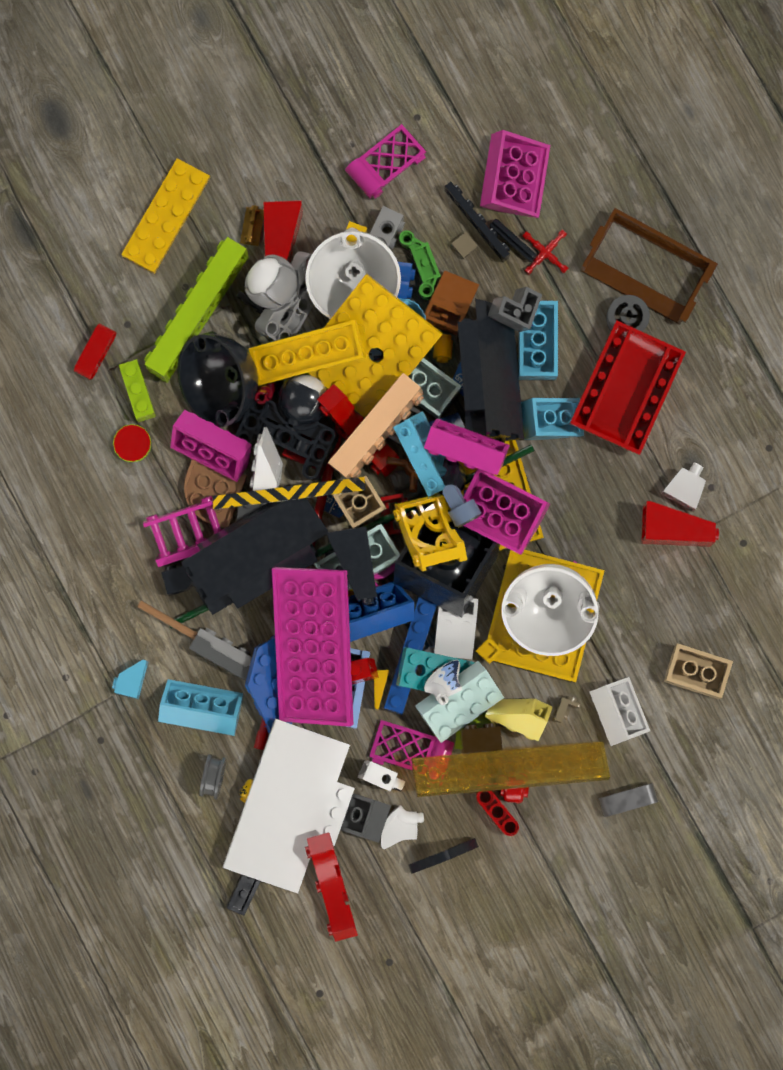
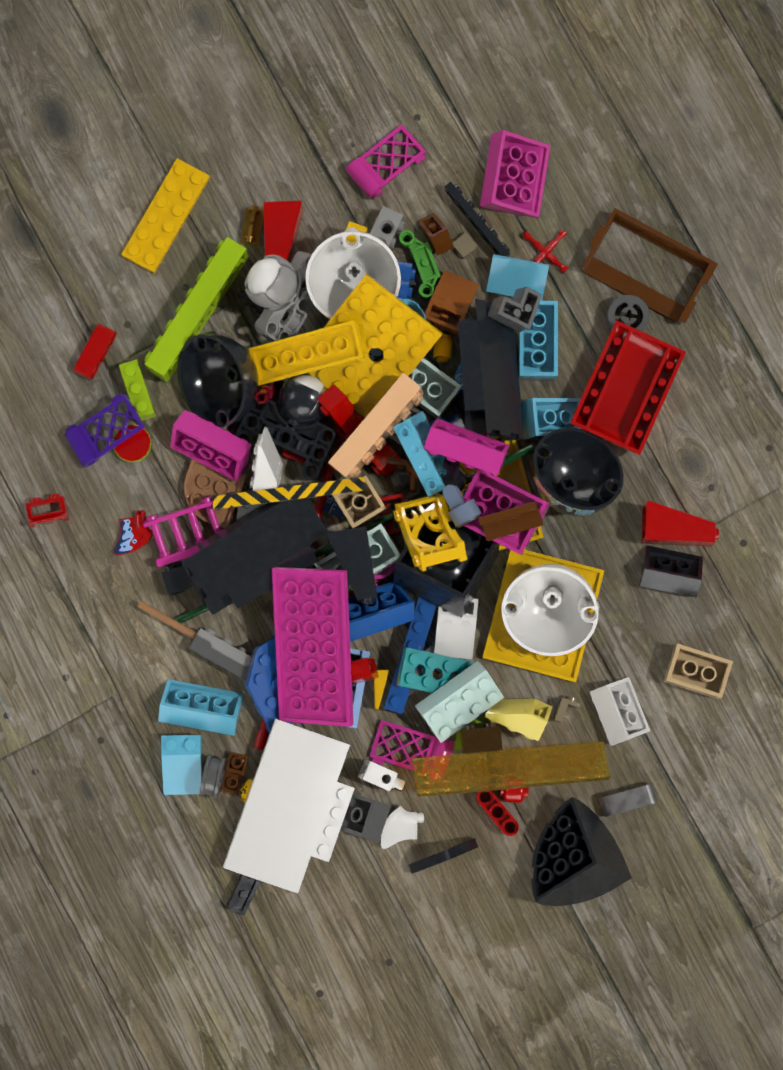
(47, 518): none -> red window
(86, 447): none -> dark purple piece
(131, 680): medium azure slope -> none
(133, 534): none -> red arm
(181, 764): none -> medium azure slope
(234, 773): none -> reddish brown slope
(332, 886): red brick -> none
(436, 234): none -> reddish brown slope
(444, 682): white arm -> none
(489, 650): yellow tile -> none
(511, 521): none -> reddish brown panel
(512, 273): none -> medium azure tile
(513, 240): black axle -> none
(576, 472): none -> black piece
(576, 858): none -> black brick
(671, 571): none -> black slope
(686, 487): white torso -> none

